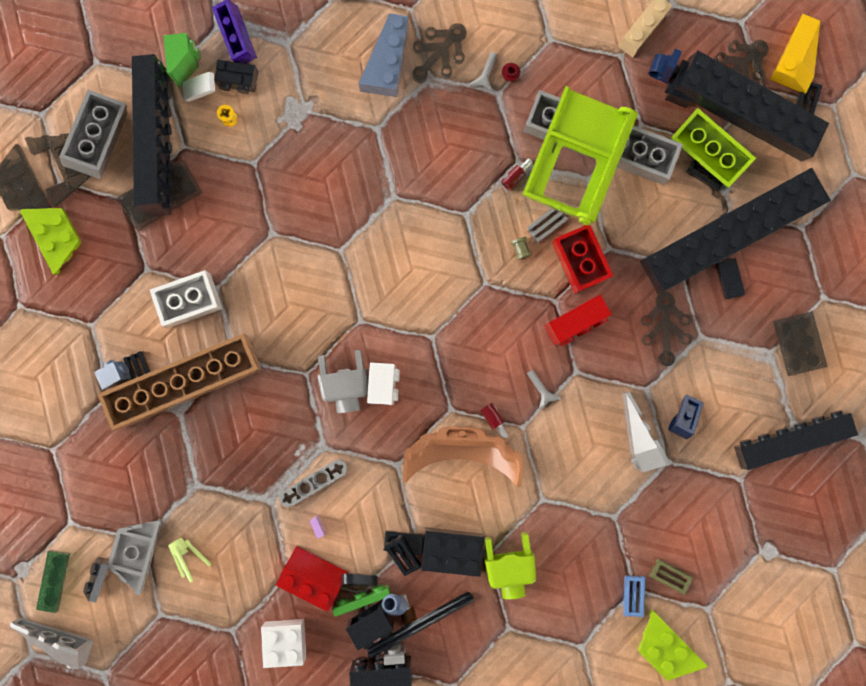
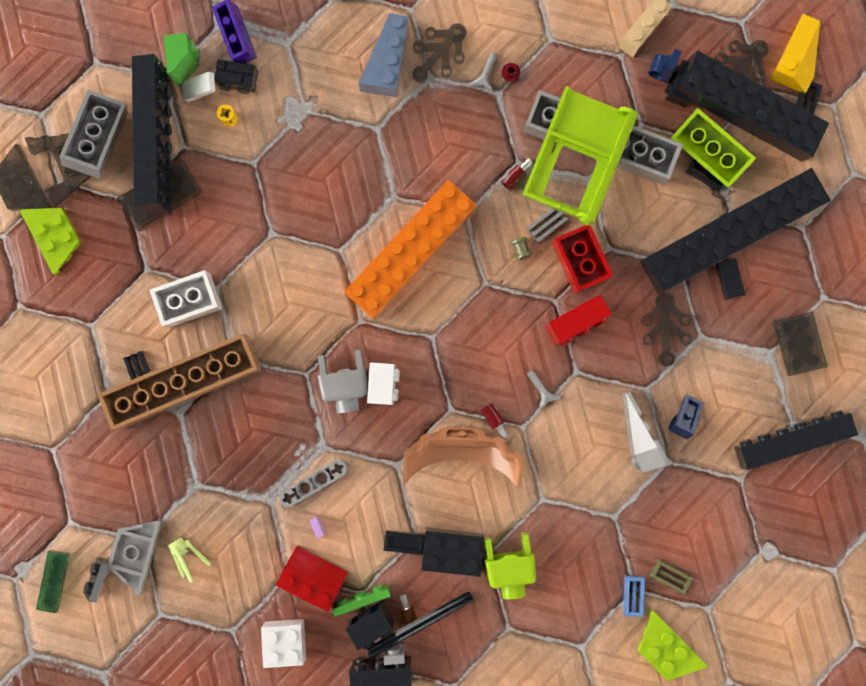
(61, 645): light grey wedge -> none
(112, 374): brick -> none
(359, 580): black beam -> none
(394, 542): black tile -> none
(394, 604): sand blue brick -> none
(410, 249): none -> orange brick

